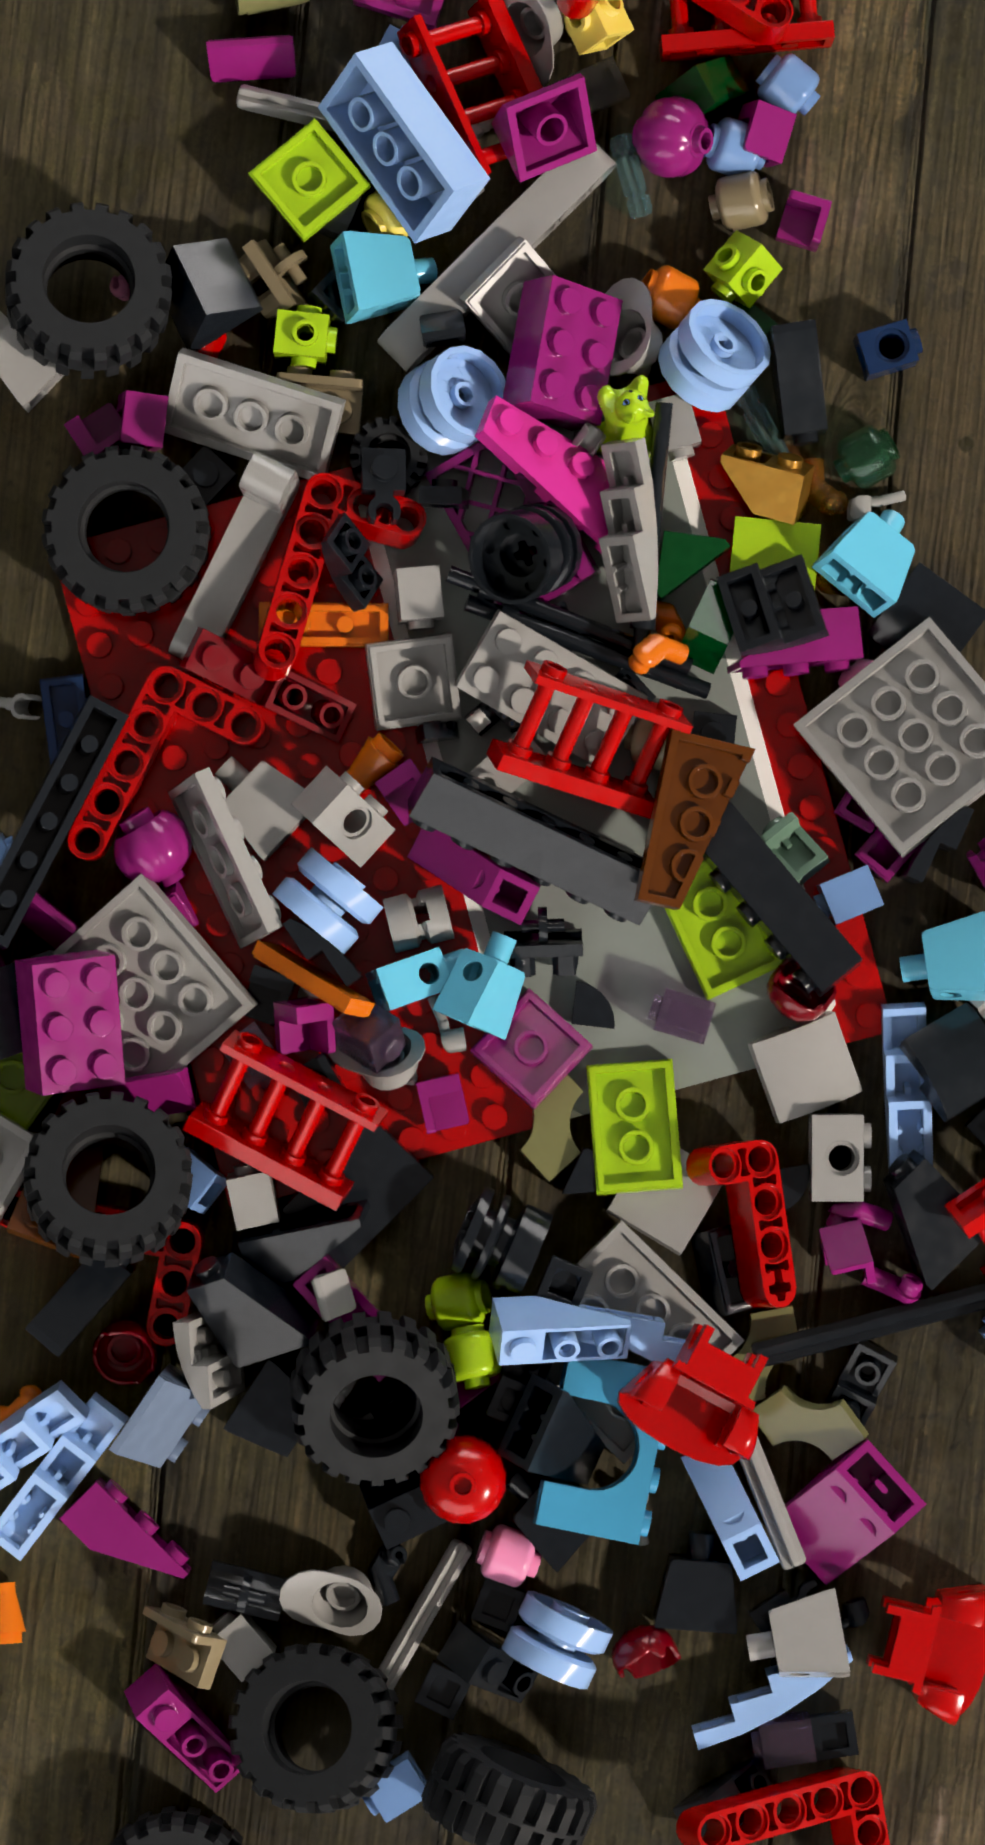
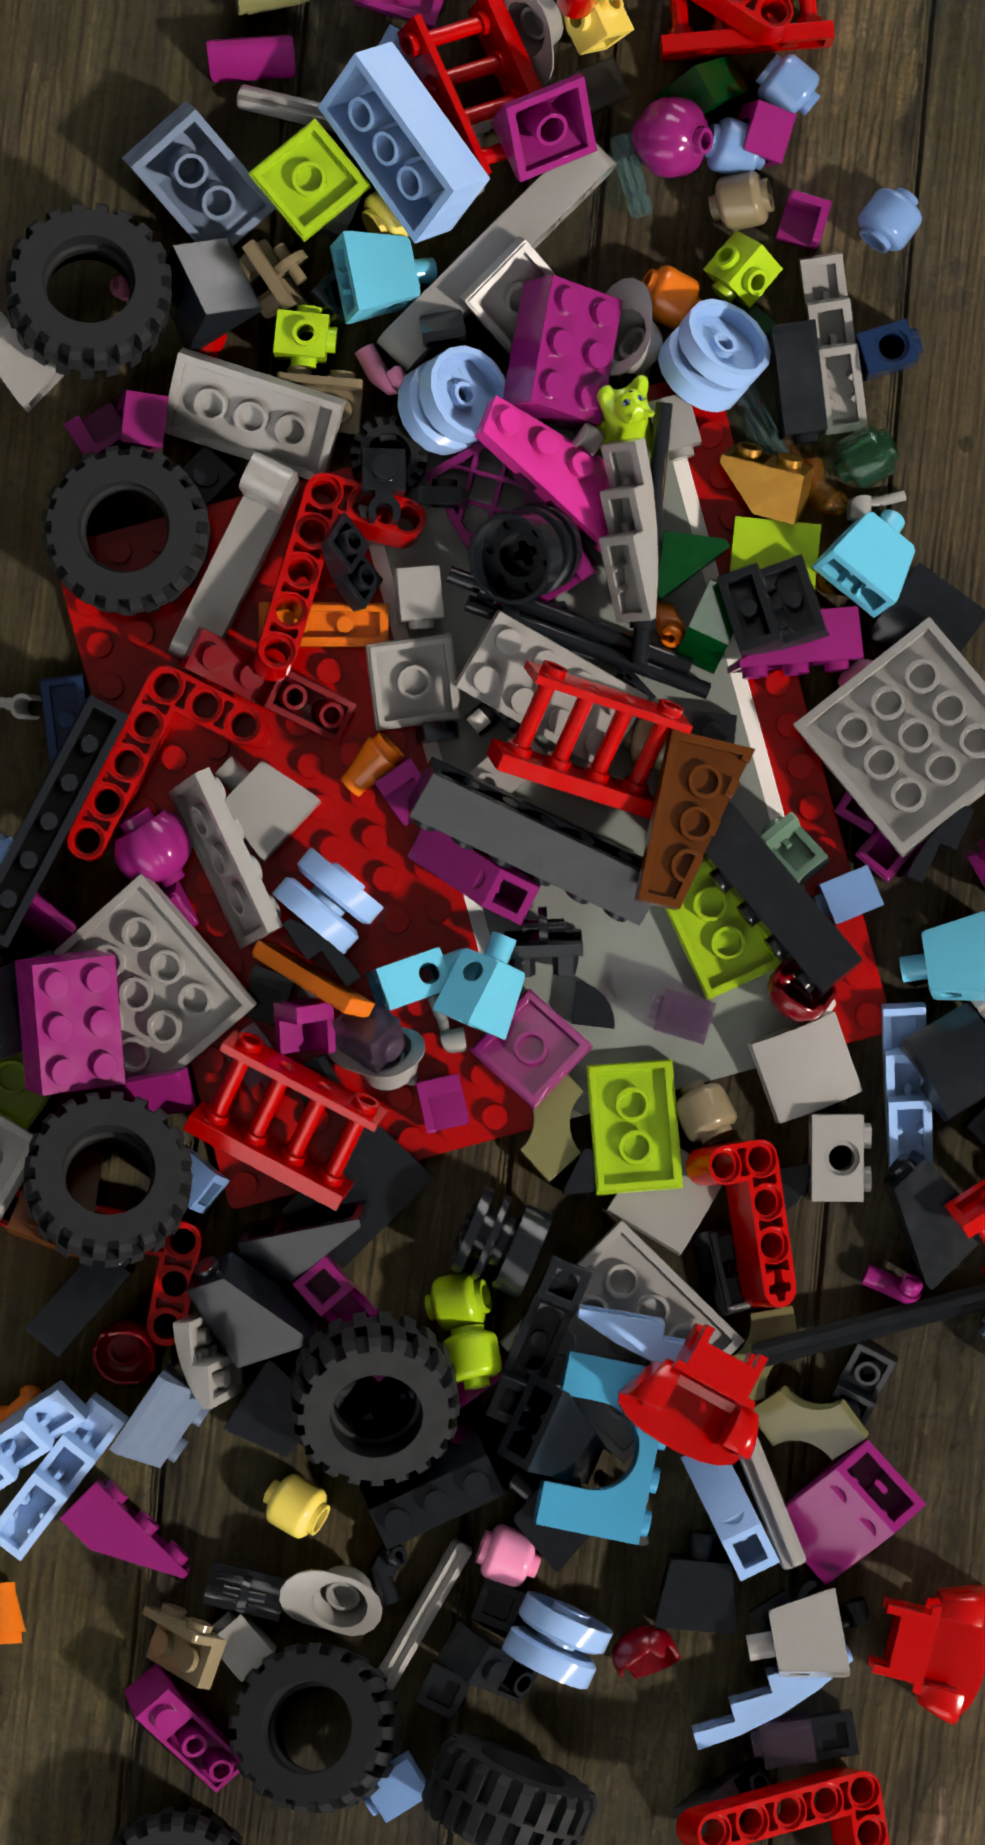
(198, 178): none -> sand blue slope
(252, 1197): light grey brick -> none
(296, 1506): none -> light yellow head
(333, 1294): light grey slope -> none
(343, 815): light grey brick -> none
(377, 371): none -> bright pink arm
(403, 923): light grey wheel -> none
(464, 1481): red cylinder -> none
(552, 1331): light blue slope -> none
(655, 649): orange arm -> none
(705, 1113): none -> dark tan head
(829, 304): none -> light grey slope
(847, 1249): magenta panel -> none
(868, 1213): magenta arm -> none
(889, 219): none -> medium blue head

